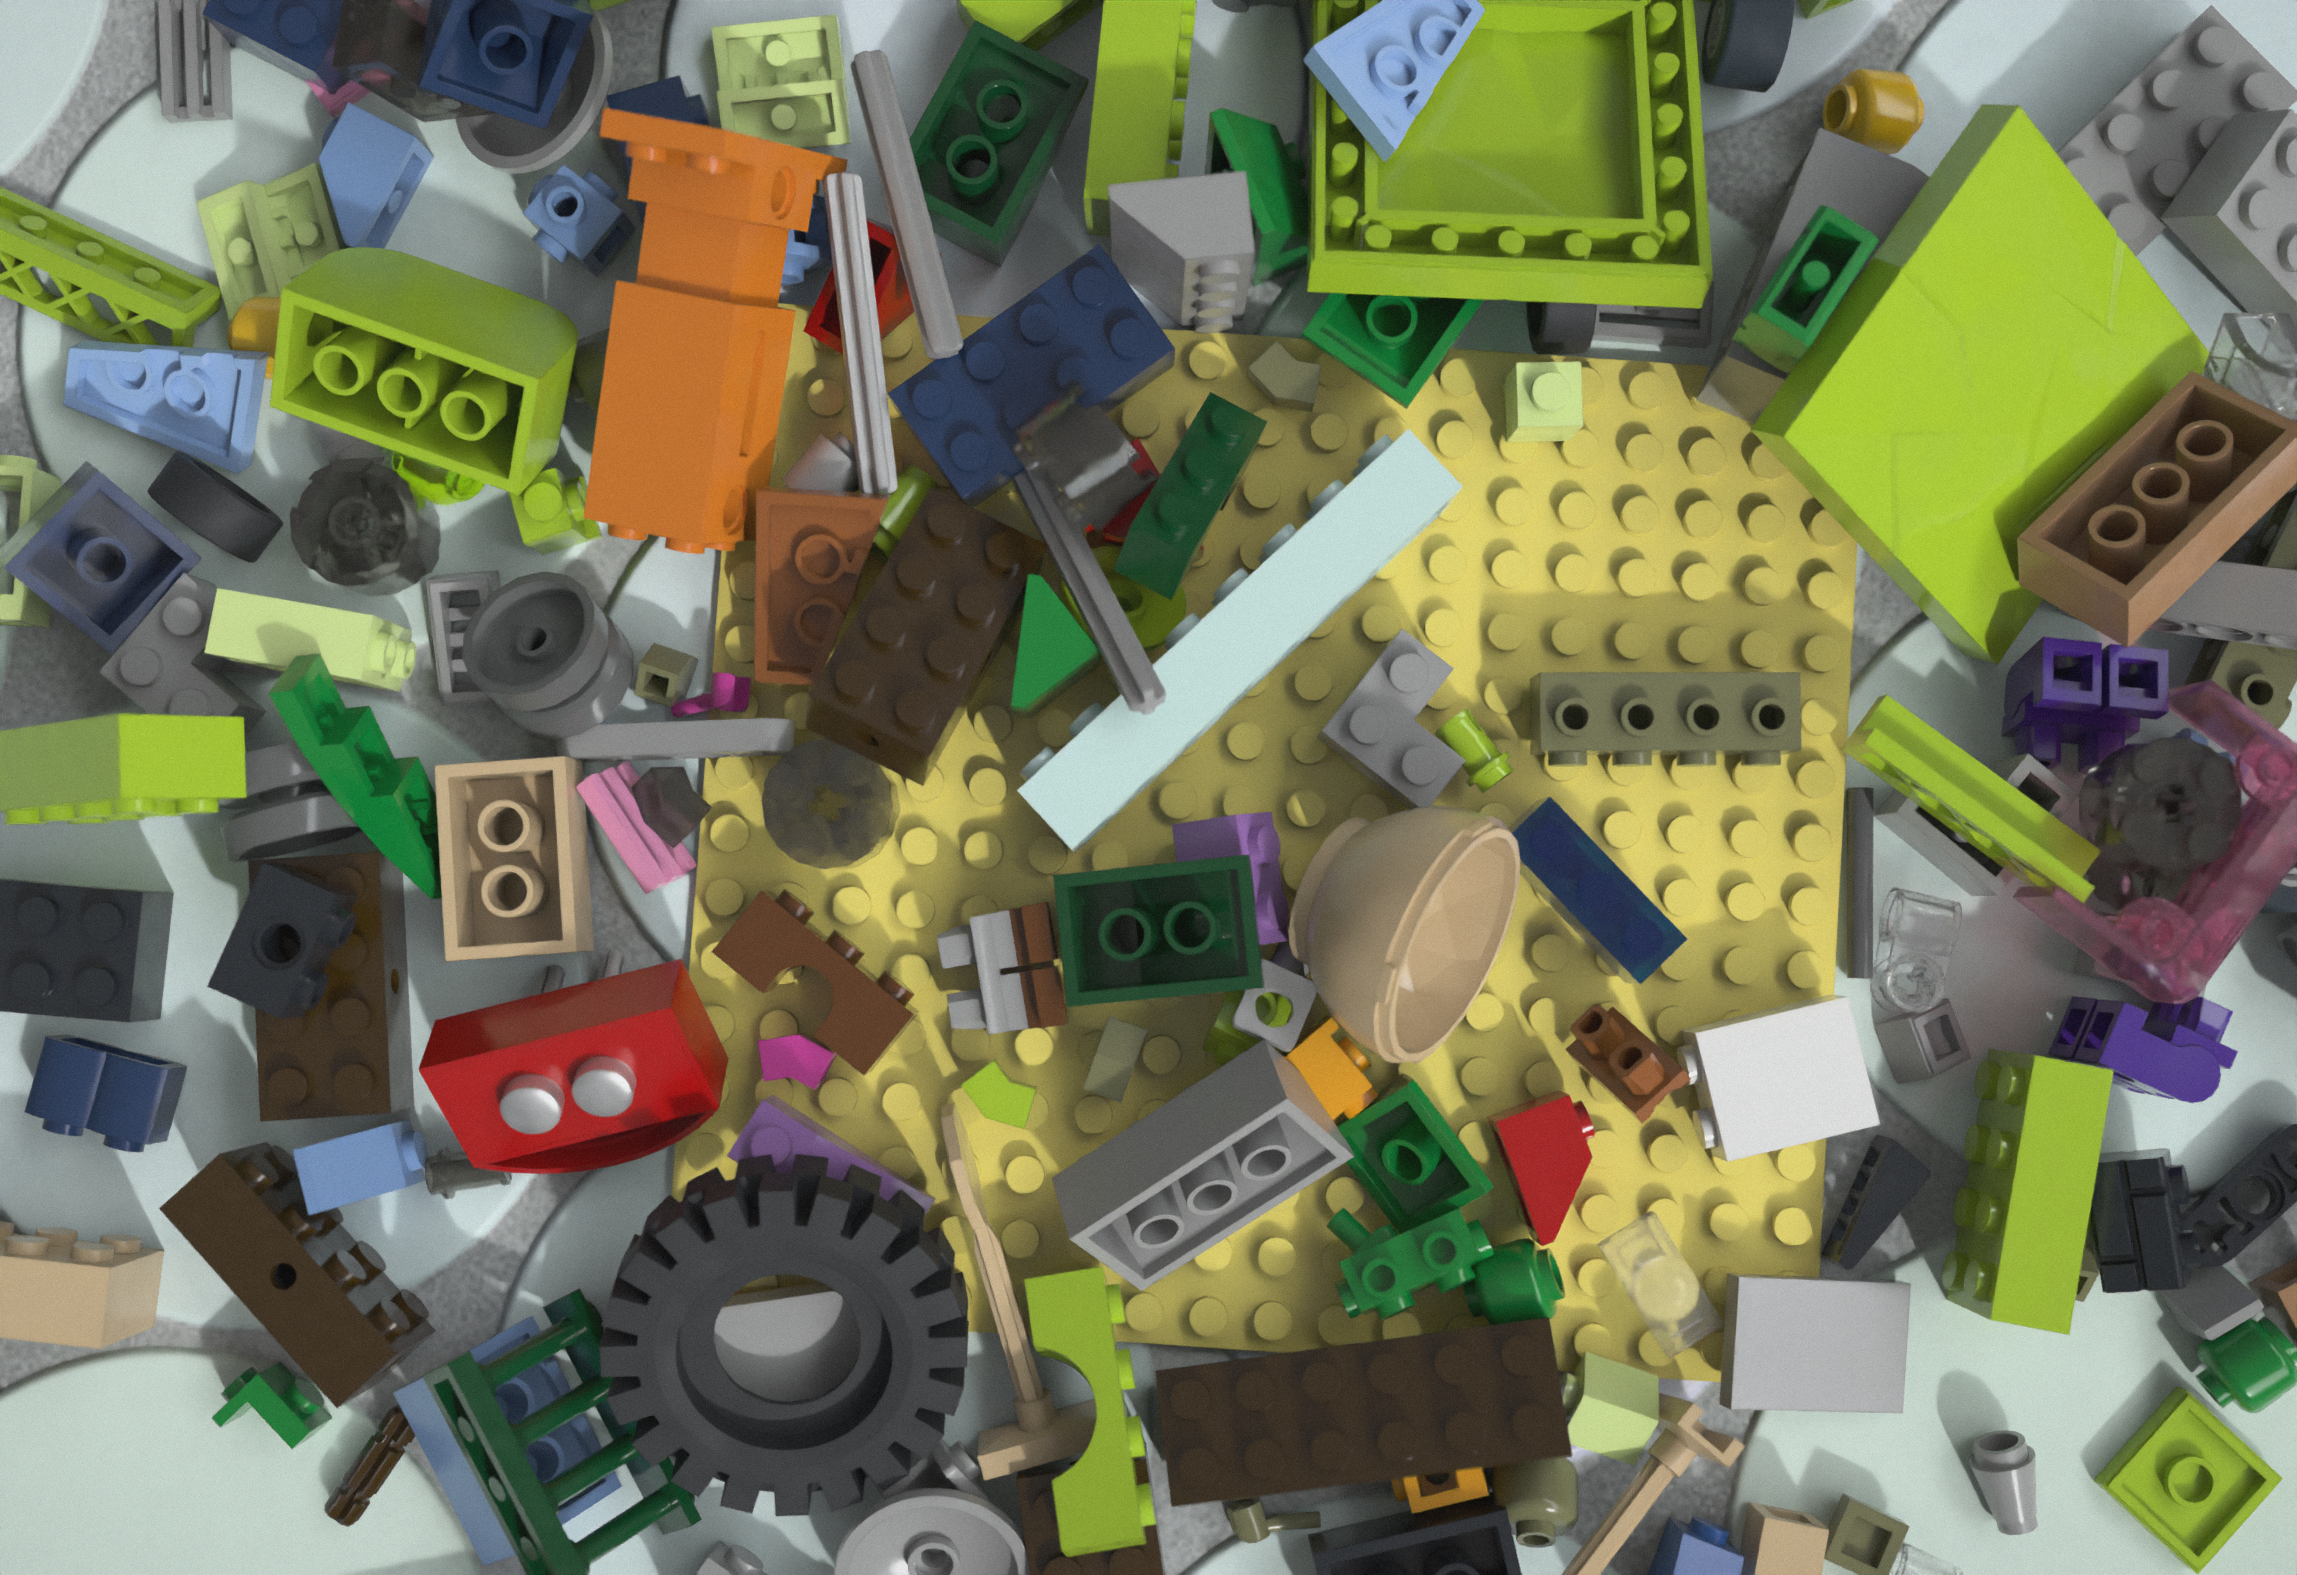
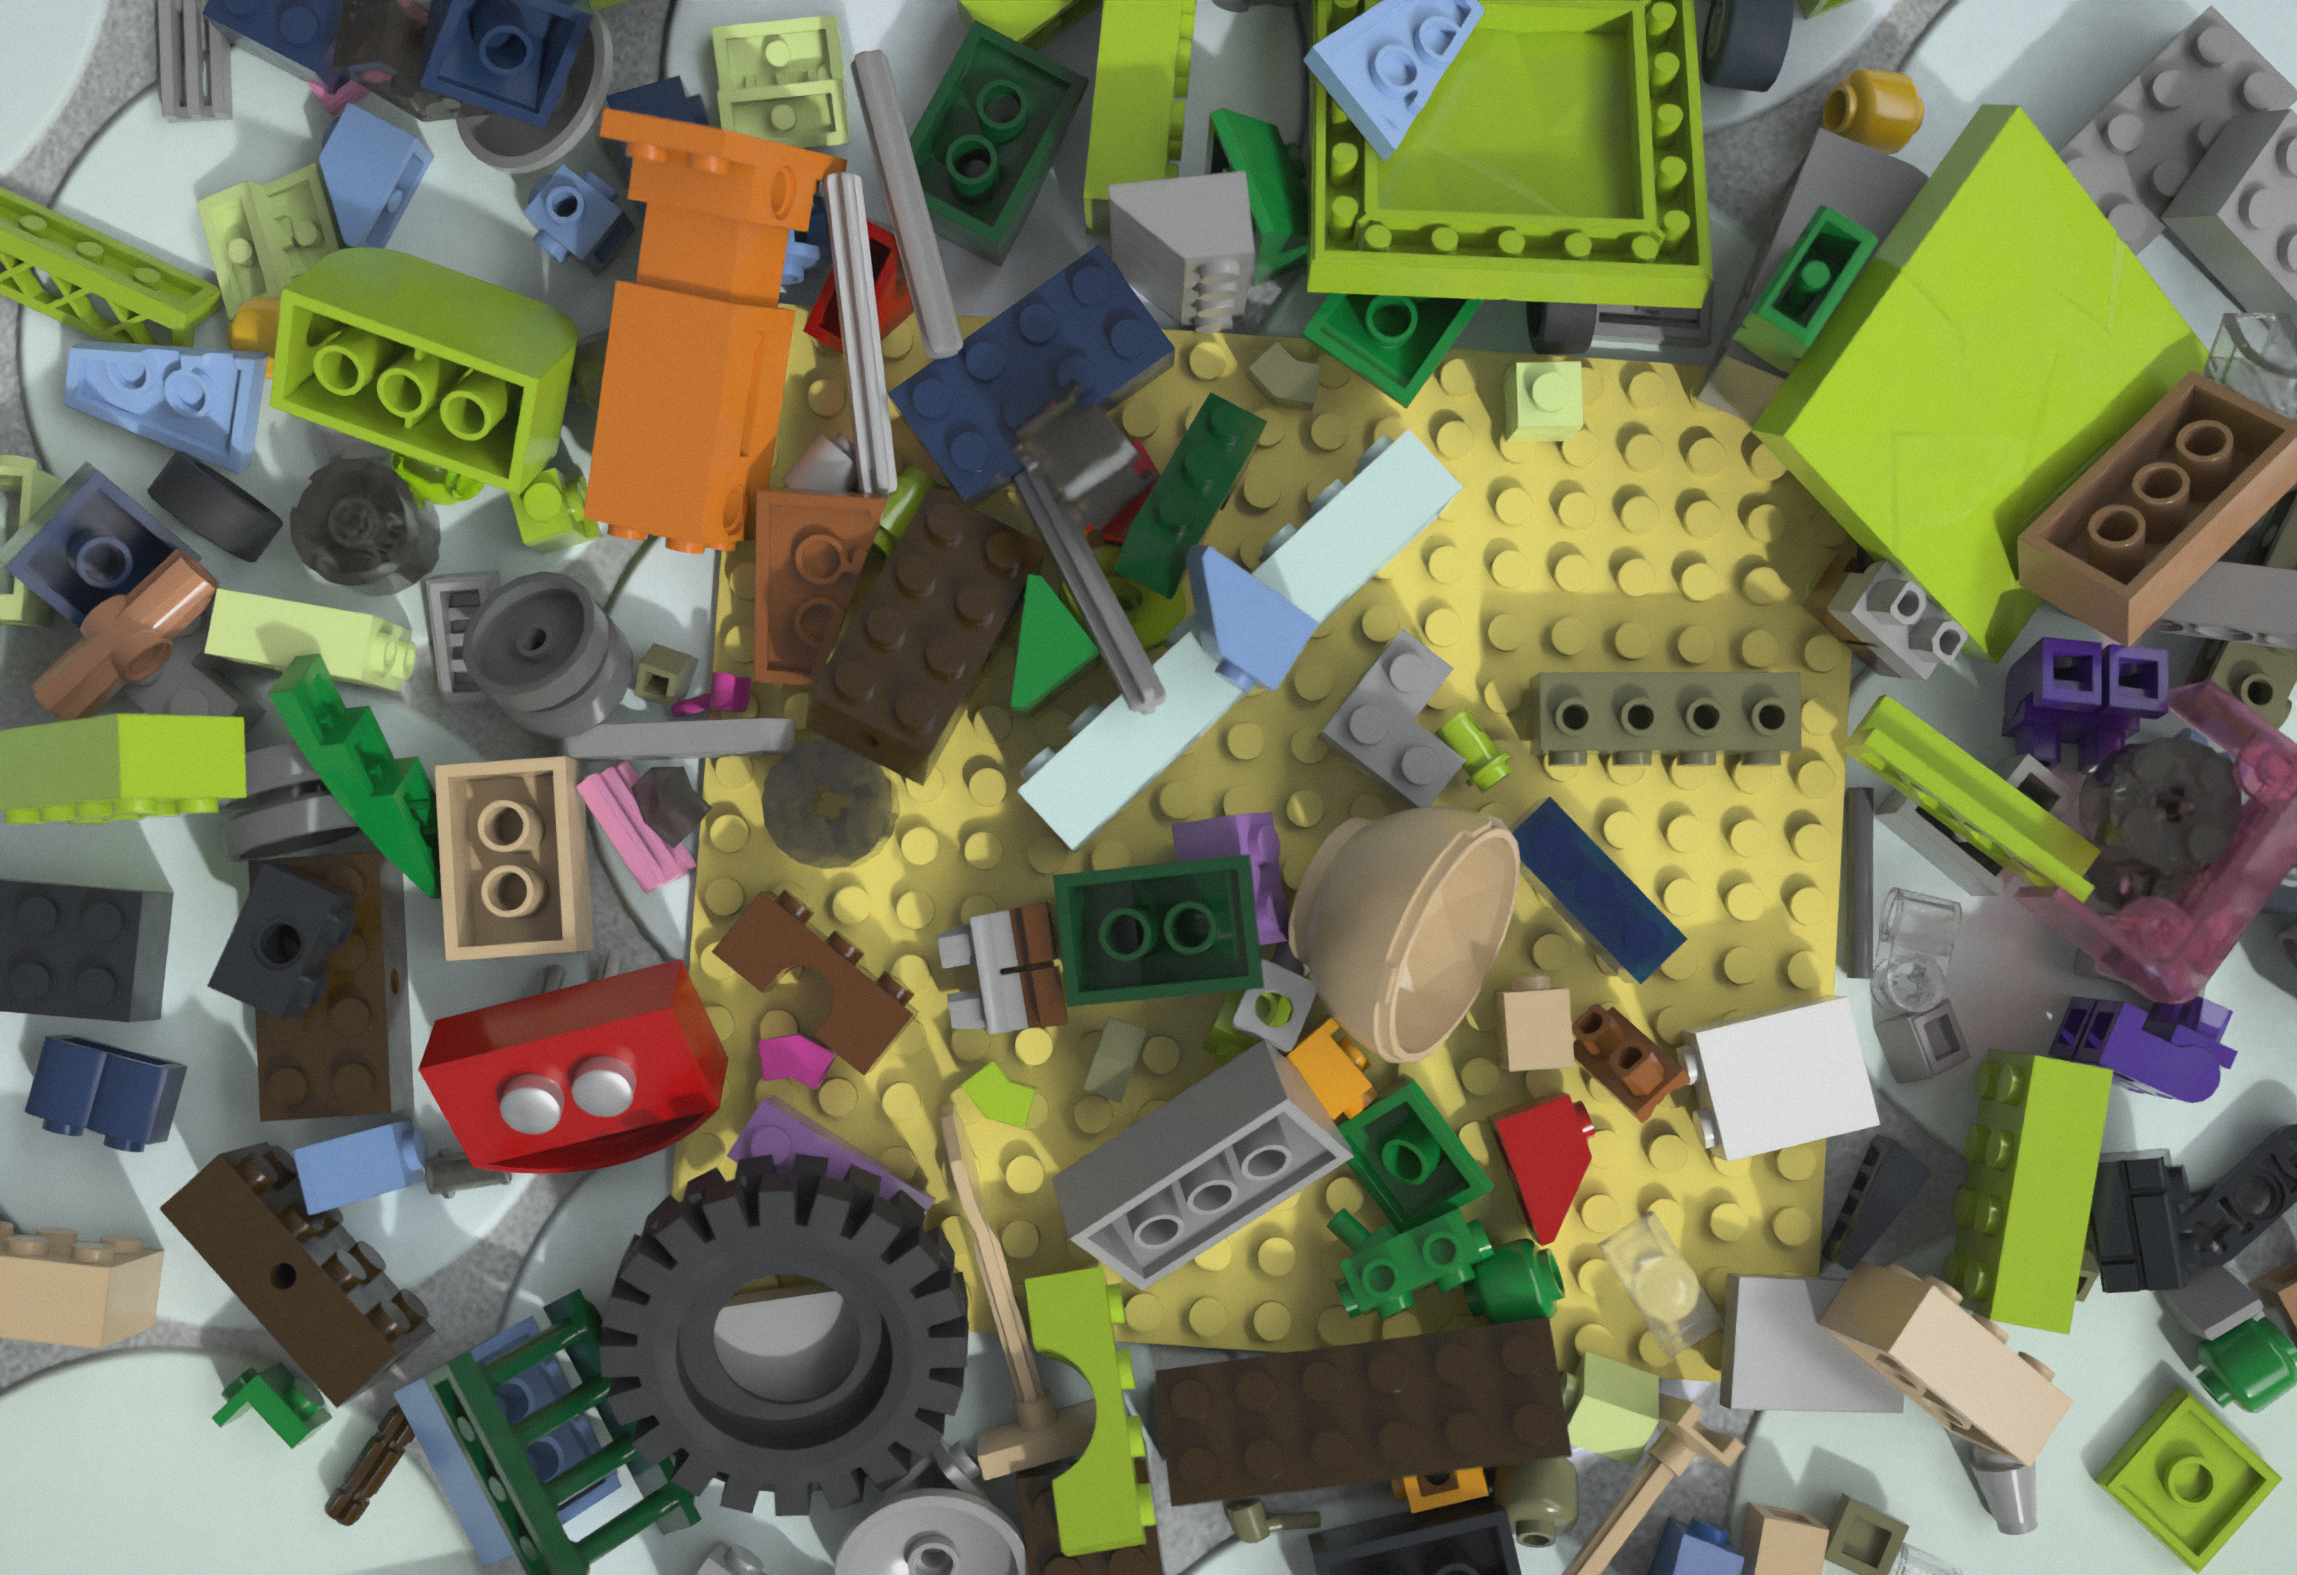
(126, 638): none -> nougat piece
(1244, 622): none -> medium blue slope
(1534, 1025): none -> tan brick
(1884, 618): none -> light grey hips
(1947, 1360): none -> tan brick

